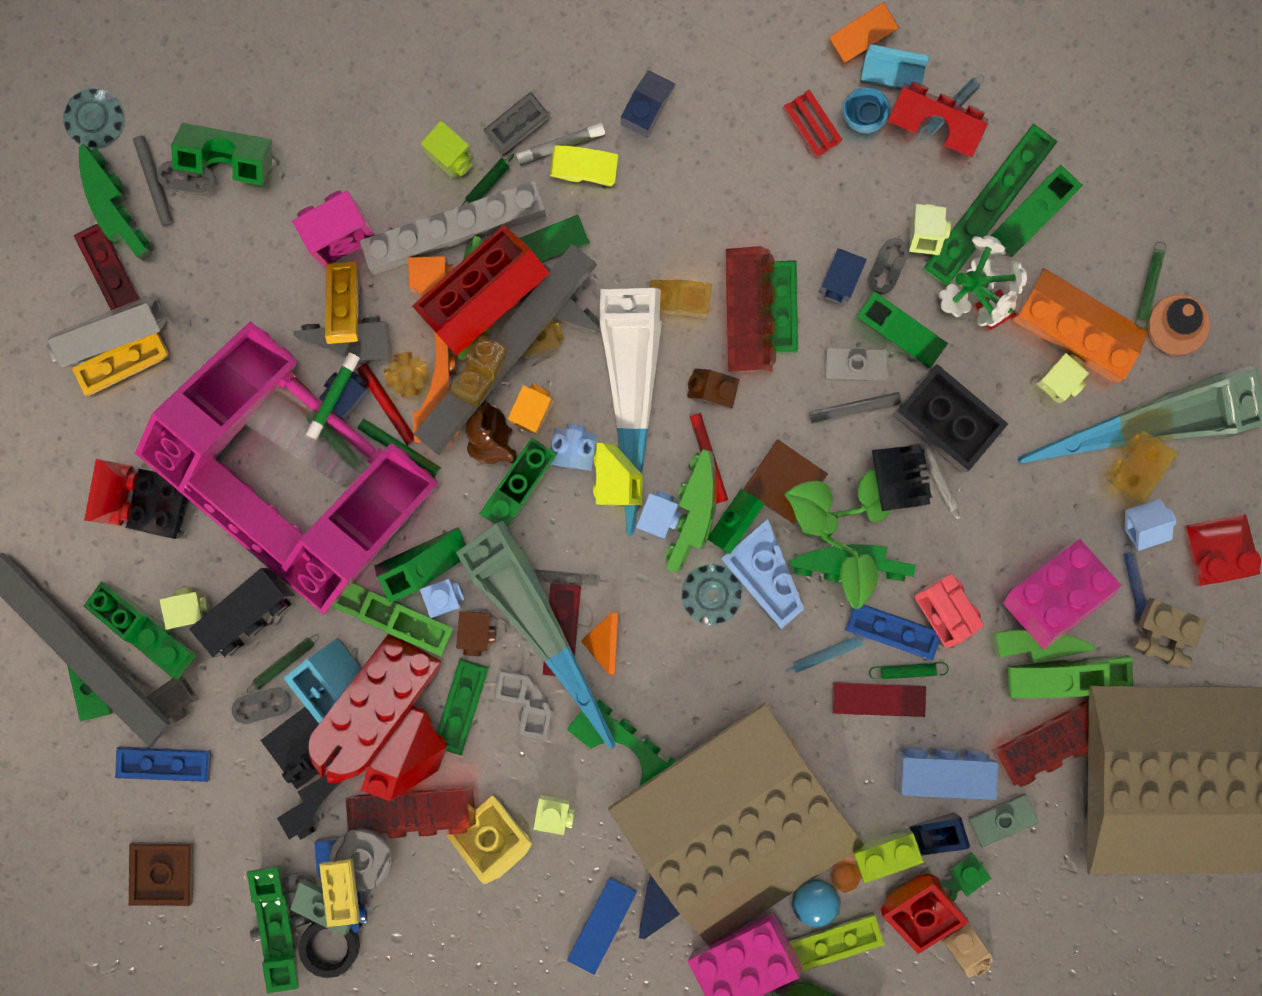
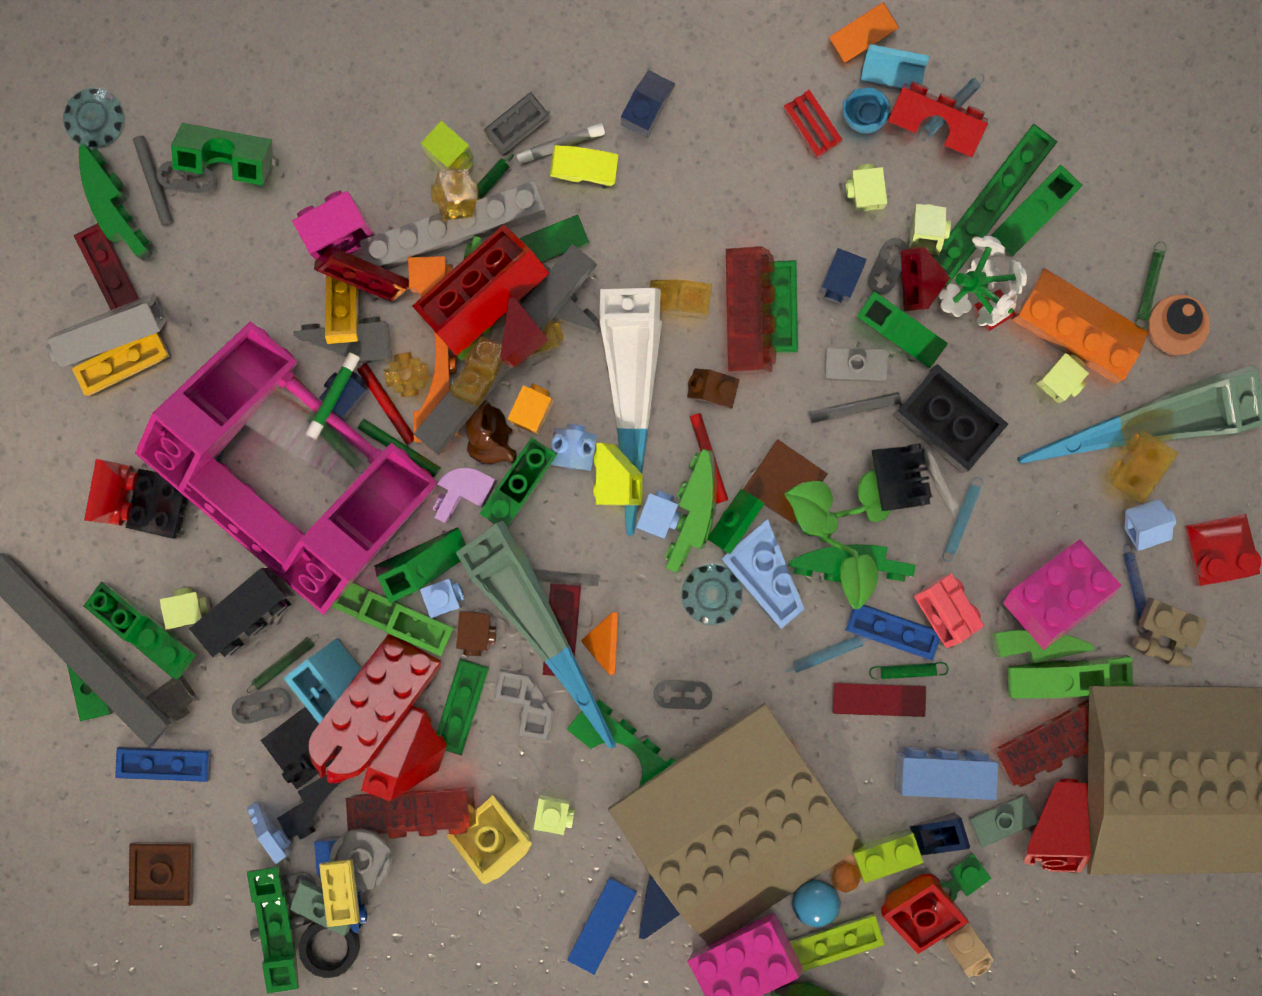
(273, 840): none -> light blue wing
(361, 274): none -> dark red tile
(454, 194): none -> clear yellow brick
(462, 483): none -> lavender brick
(520, 335): none -> dark red slope
(682, 702): none -> dark grey beam
(866, 188): none -> yellowish green brick
(921, 278): none -> dark red slope
(967, 518): none -> medium azure piece
(1063, 830): none -> red slope

